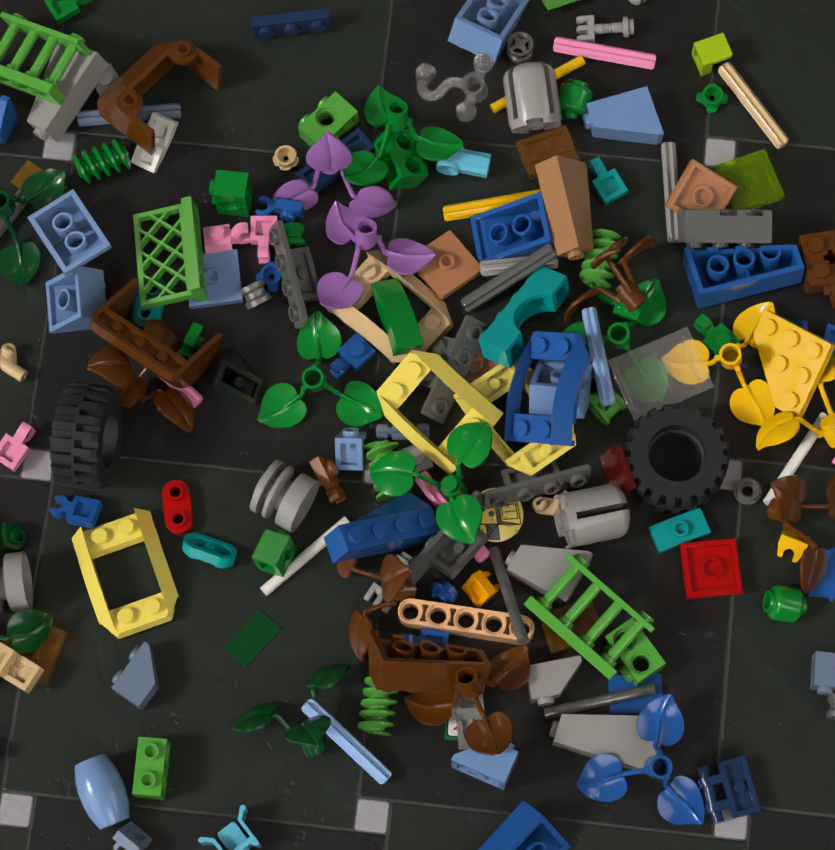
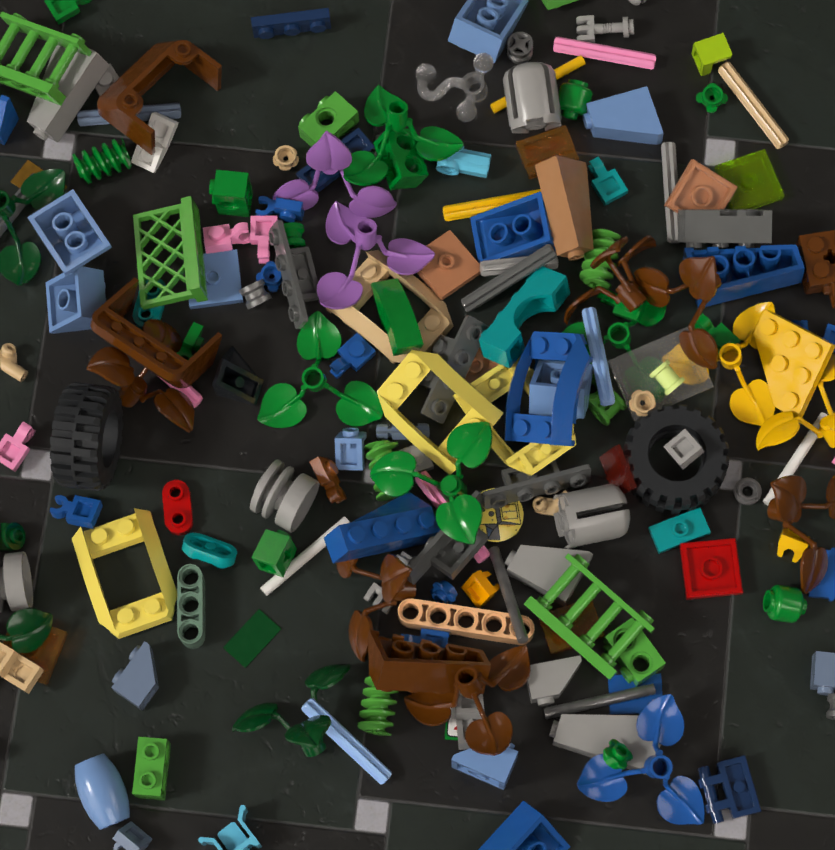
(187, 593): none -> sand green beam
(617, 755): none -> green plate
(647, 397): none -> tan plate
(667, 377): none -> yellowish green bush
(684, 449): none -> light grey plate
(702, 279): none -> reddish brown plant

